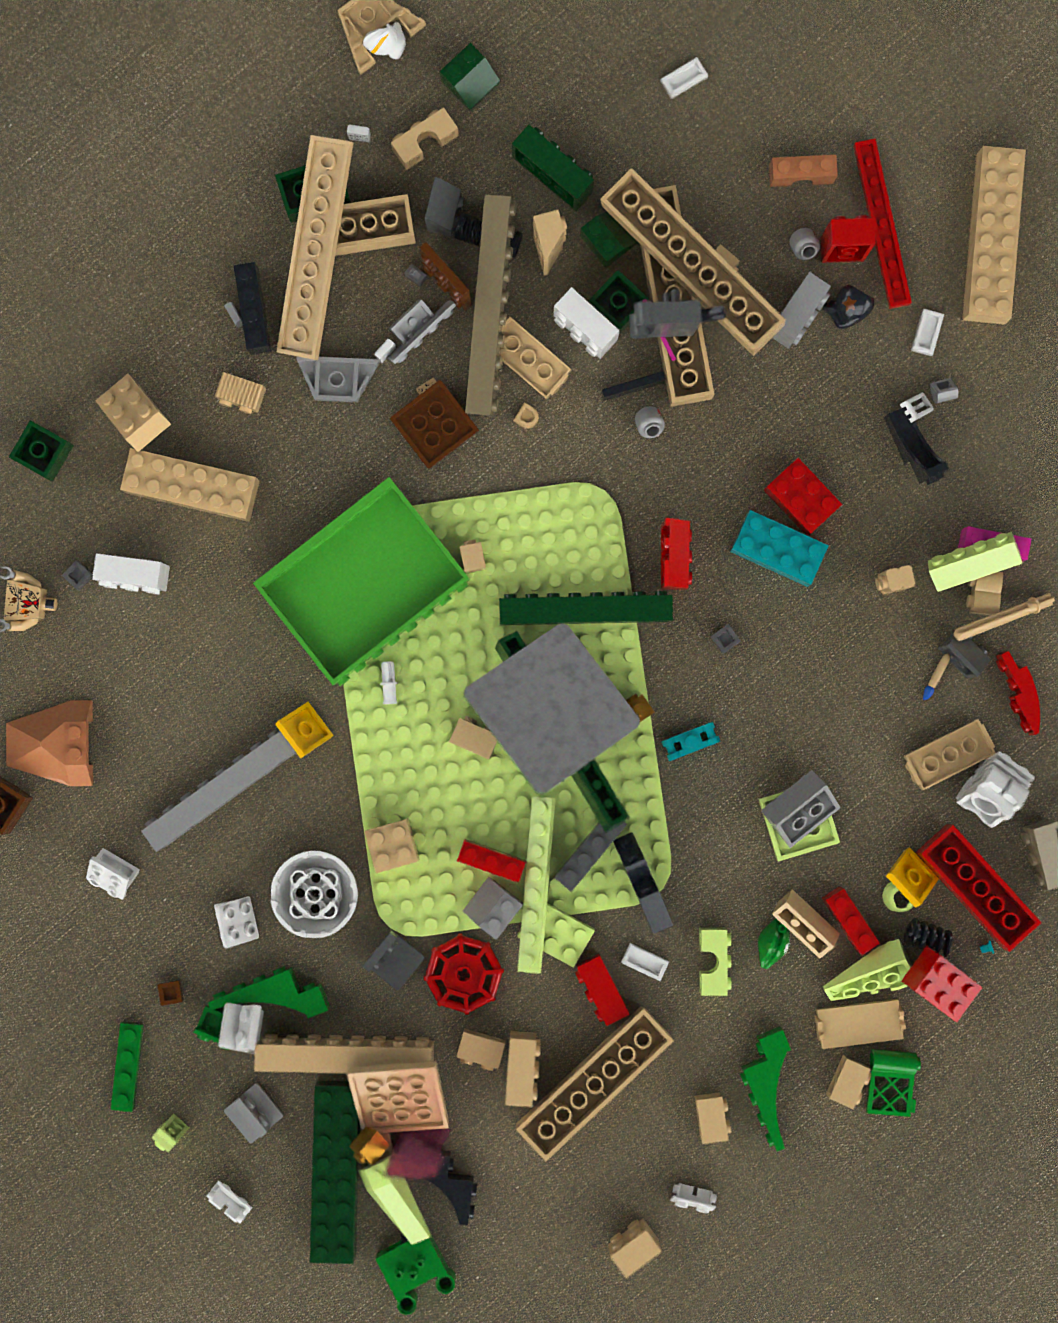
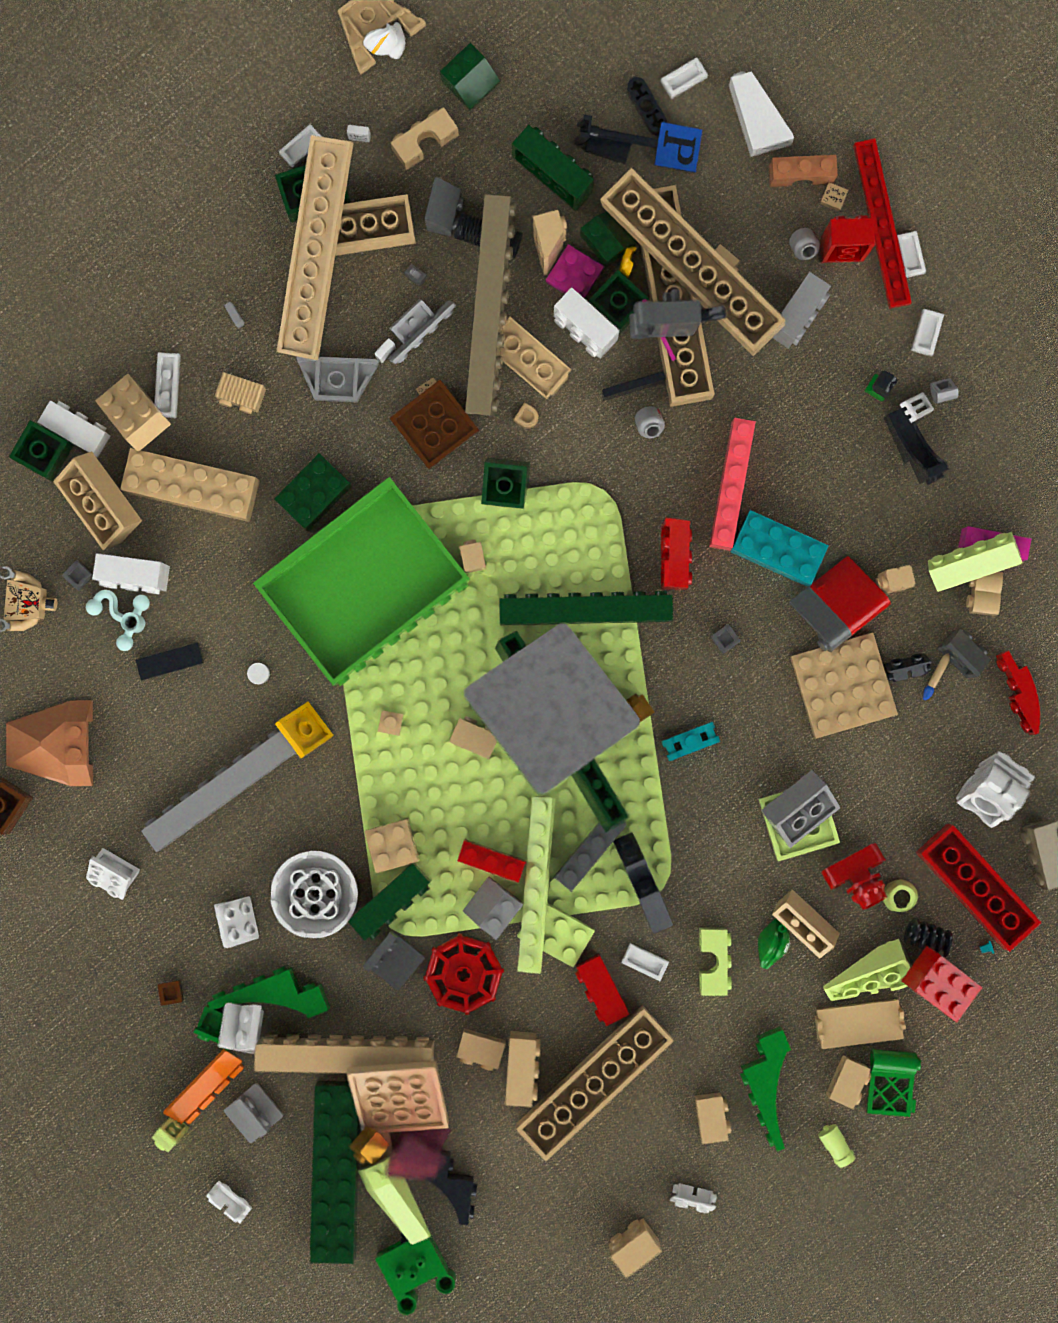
(74, 427): none -> white brick
(97, 500): none -> tan brick
(127, 1066): green plate -> none
(140, 604): none -> light aqua piece
(167, 383): none -> white tile
(169, 661): none -> black tile
(200, 1090): none -> orange windscreen
(252, 308): black brick -> none
(258, 673): none -> white tile
(297, 149): none -> white tile
(313, 492): none -> dark green brick
(388, 682): white axle -> none
(389, 901): none -> dark green brick
(390, 723): none -> tan plate
(445, 277): reddish brown plate -> none
(505, 483): none -> dark green slope
(574, 271): none -> dark pink plate
(609, 149): none -> black tile
(626, 264): none -> yellow piece
(634, 95): none -> black beam
(675, 147): none -> piece
(732, 484): none -> coral brick
(758, 117): none -> white slope
(802, 497): red brick -> none
(834, 196): none -> tan tile
(836, 1145): none -> yellowish green piece
(840, 603): none -> red door
(844, 686): none -> tan plate
(850, 307): black piece -> none
(850, 920): red brick -> none
(855, 868): none -> red beam
(881, 385): none -> black leg
(911, 254): none -> white tile
(912, 877): yellow plate -> none
(917, 664): none -> black hinge
(949, 754): tan brick -> none
(994, 235): tan brick -> none
(1033, 605): tan axle -> none

